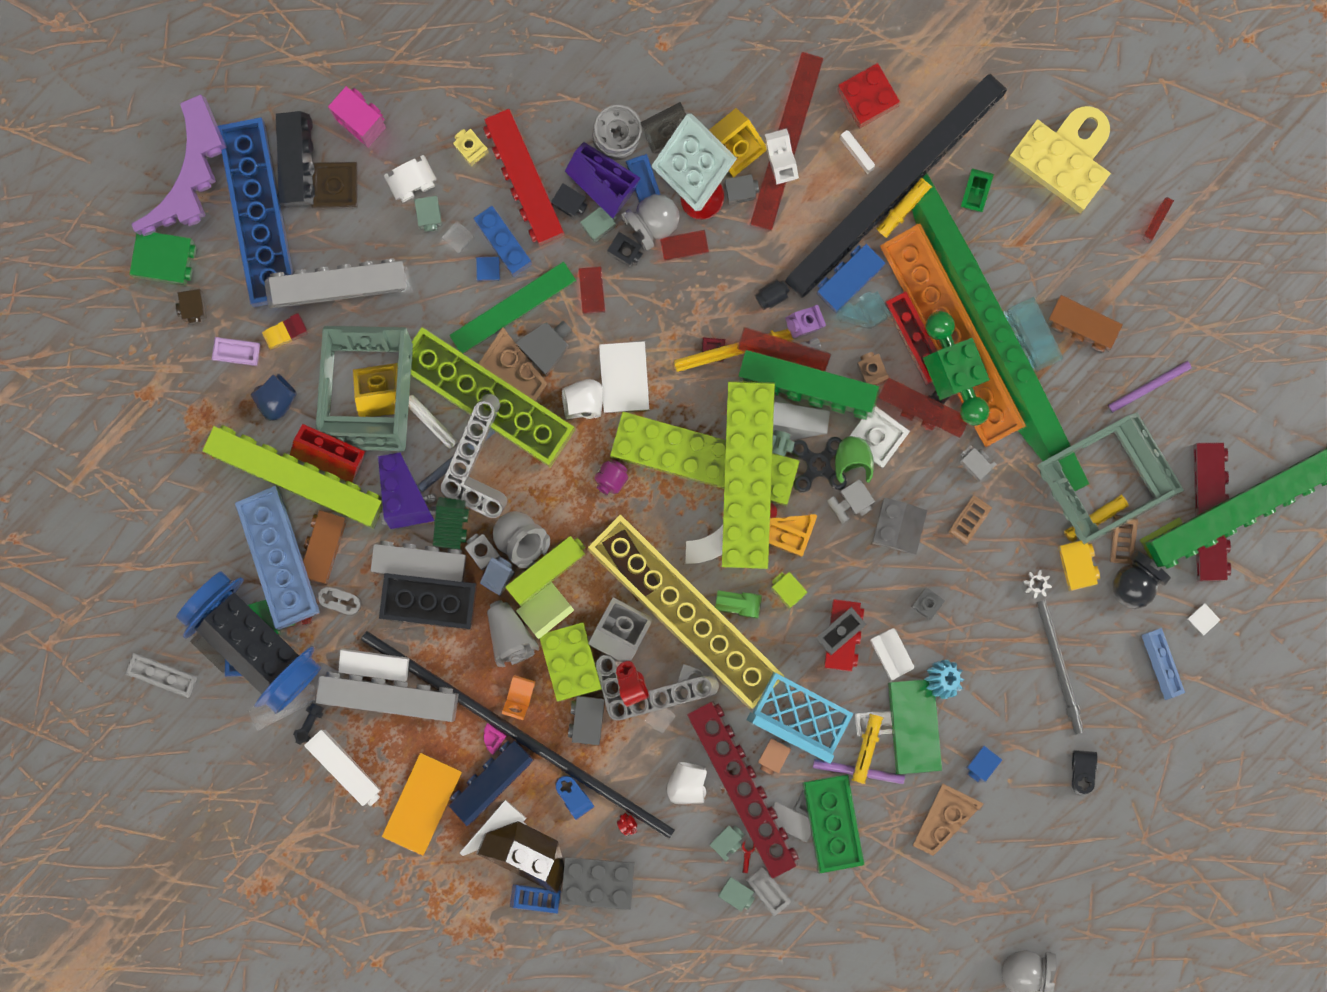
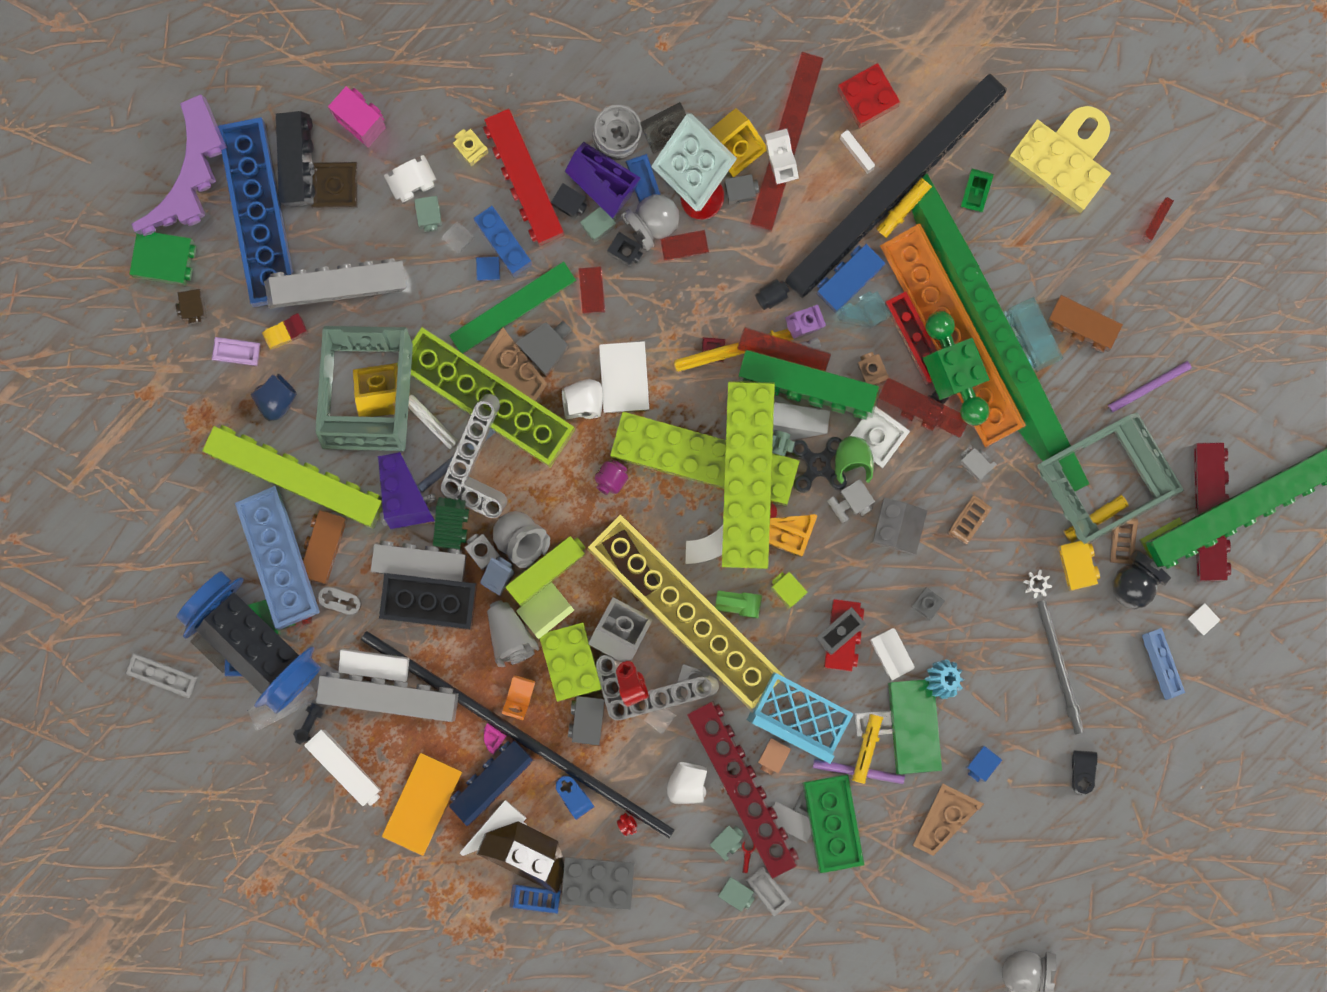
(327, 453): red brick -> none

